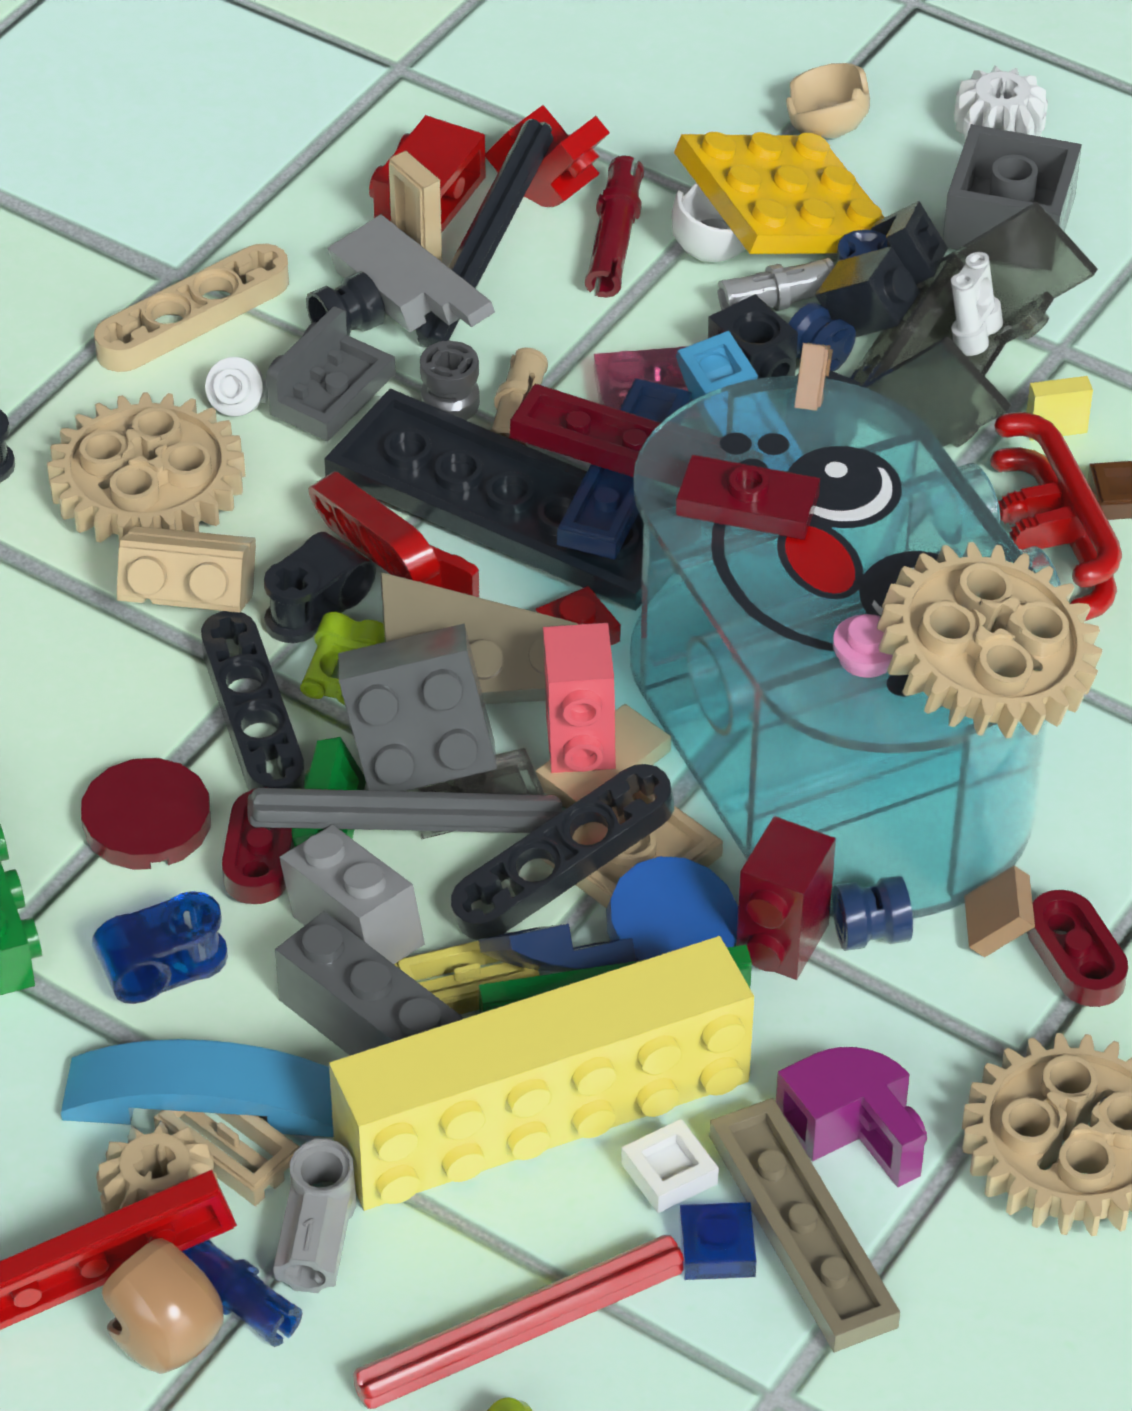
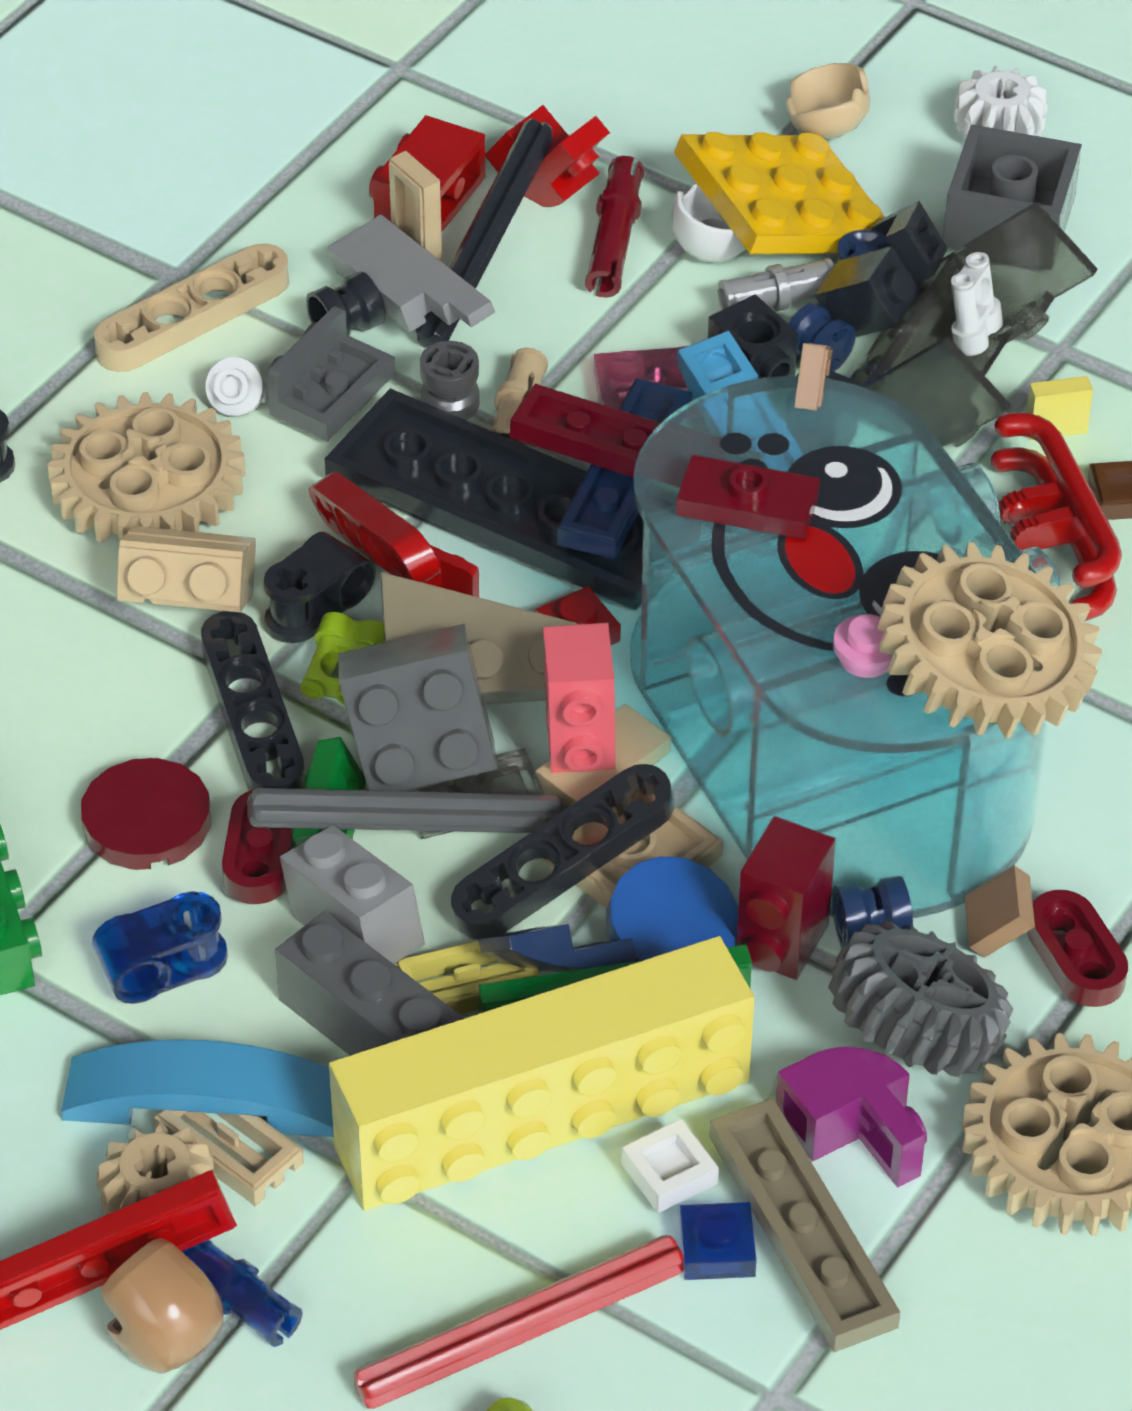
(316, 1217): light grey piece -> none
(920, 998): none -> dark grey gear

